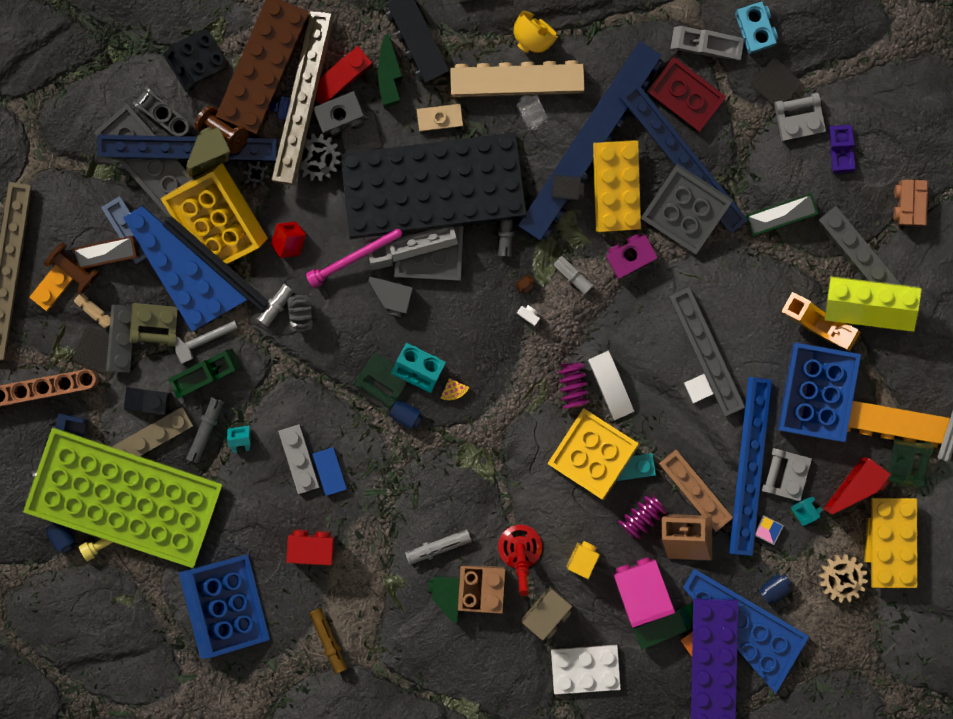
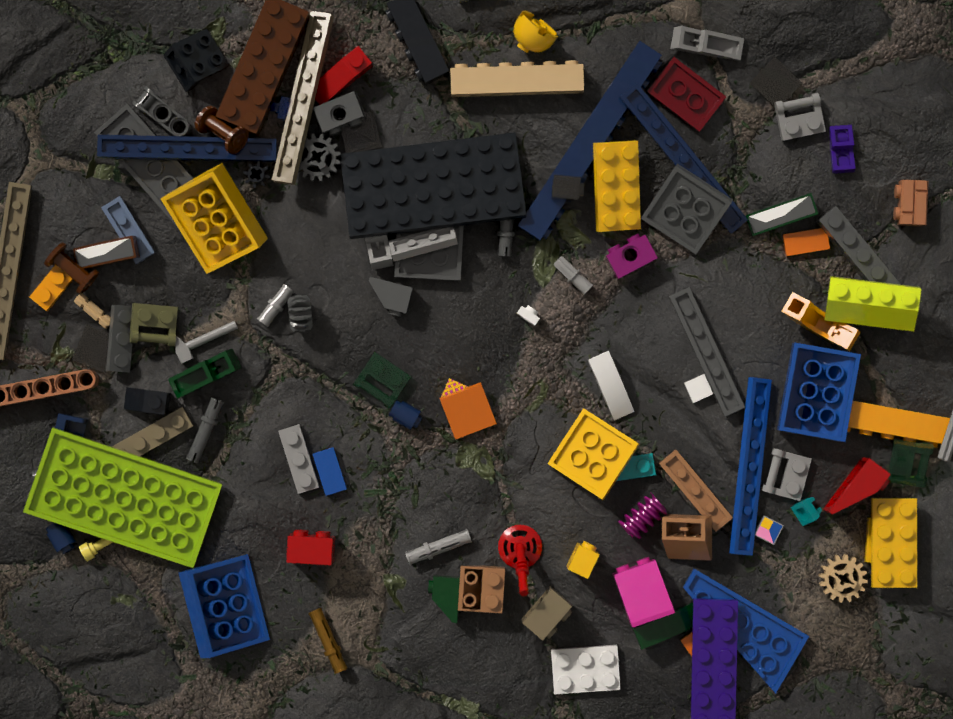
(189, 281): blue wing -> none
(207, 152): olive slope -> none
(215, 263): black axle -> none
(239, 437): teal tile -> none
(288, 239): red panel -> none
(317, 277): dark pink piece -> none
(388, 73): dark green slope -> none
(418, 367): teal brick -> none
(439, 117): tan plate -> none
(468, 410): none -> orange tile
(525, 284): reddish brown plate -> none
(531, 111): clear brick -> none
(573, 385): magenta piece -> none
(750, 29): medium azure brick -> none
(776, 588): dark blue brick -> none
(805, 242): none -> orange tile

